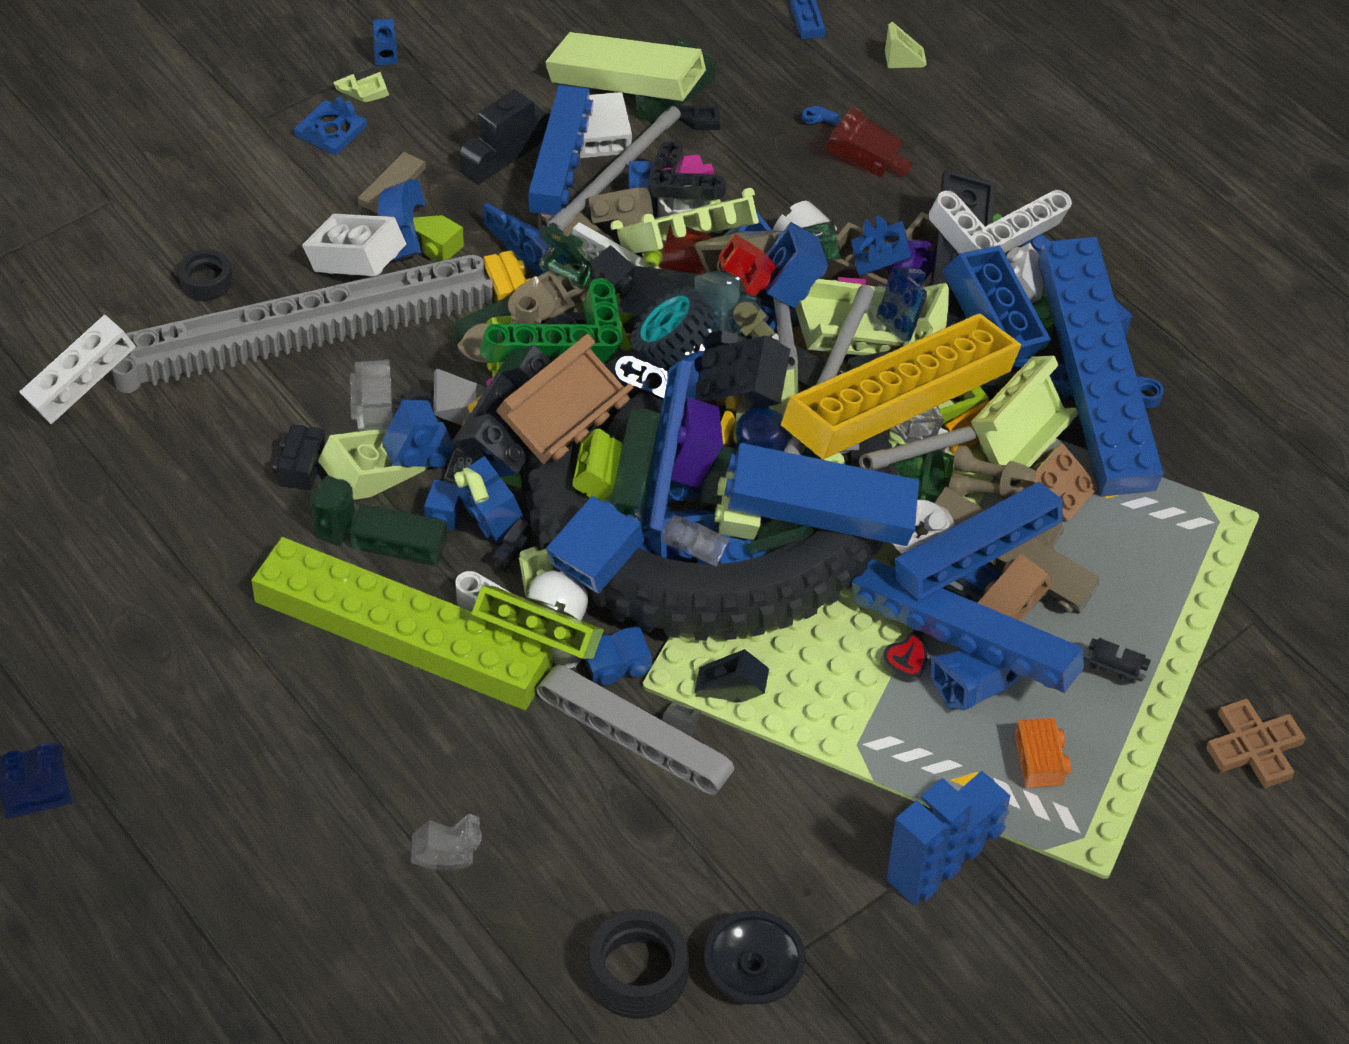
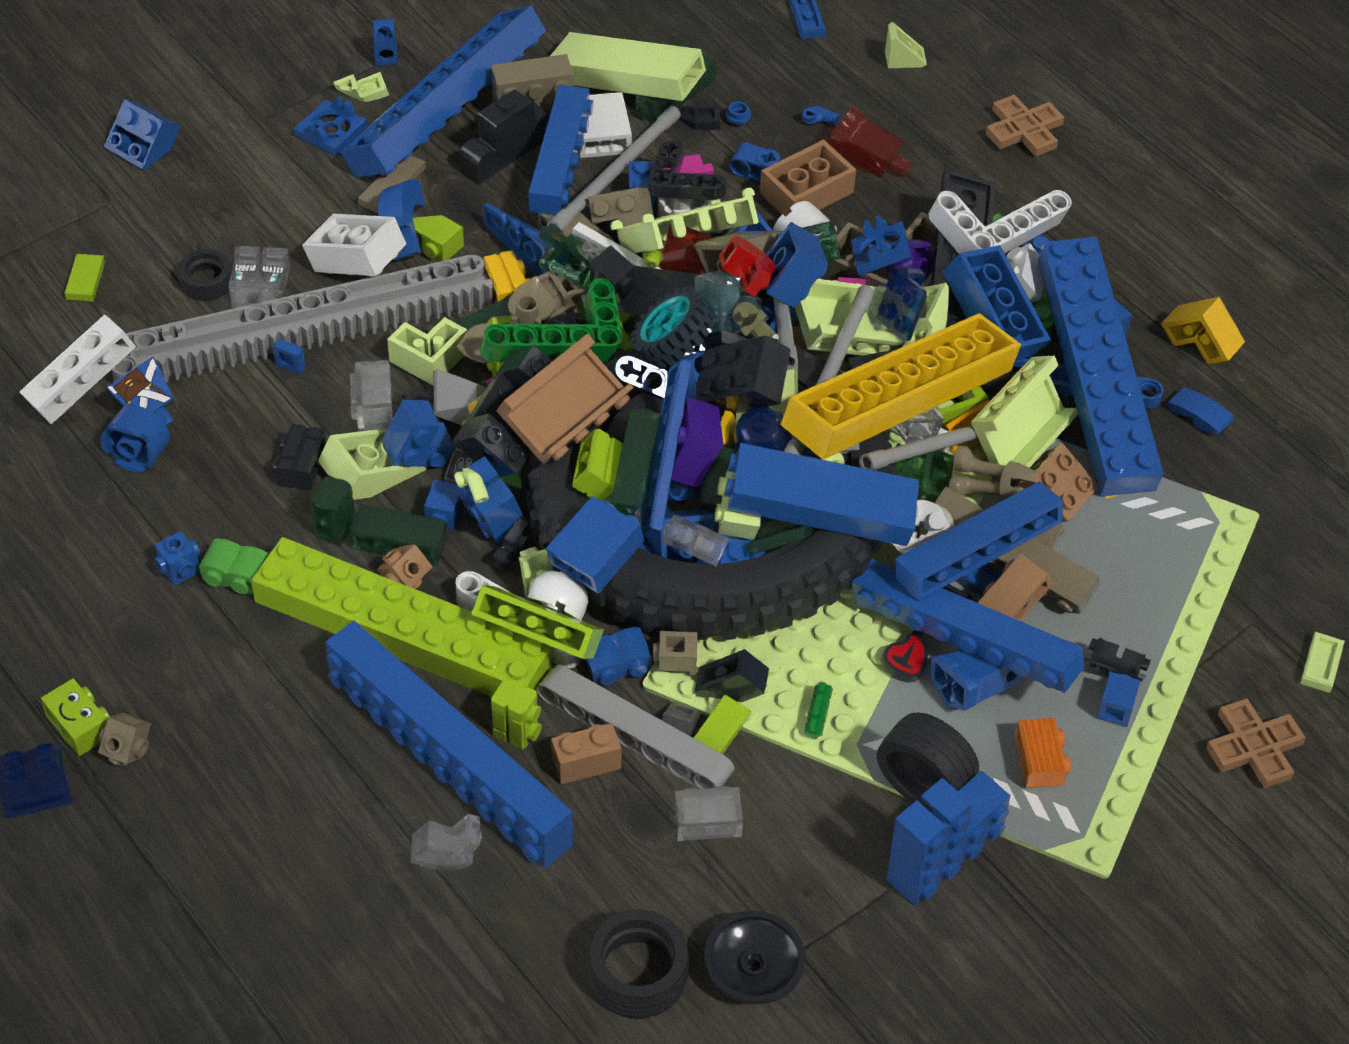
(75, 715): none -> lime brick
(84, 277): none -> lime tile
(124, 738): none -> dark tan brick
(136, 437): none -> blue brick
(141, 134): none -> blue slope
(144, 388): none -> torso
(177, 557): none -> blue brick
(231, 565): none -> bright green brick
(258, 278): none -> clear hips
(289, 356): none -> blue plate
(405, 566): none -> medium nougat brick
(424, 352): none -> yellowish green brick
(442, 93): none -> blue brick
(450, 745): none -> blue brick
(515, 714): none -> lime brick
(533, 78): none -> dark tan brick
(586, 753): none -> medium nougat brick
(676, 651): none -> dark tan brick
(708, 813): none -> clear brick
(723, 724): none -> lime tile
(738, 113): none -> blue plate
(751, 159): none -> blue piece
(809, 175): none -> medium nougat brick
(818, 710): none -> green axle
(922, 752): none -> black tyre
(1024, 125): none -> medium nougat plate
(1118, 699): none -> blue brick
(1205, 412): none -> blue slope
(1208, 326): none -> yellow brick
(1322, 662): none -> yellowish green tile

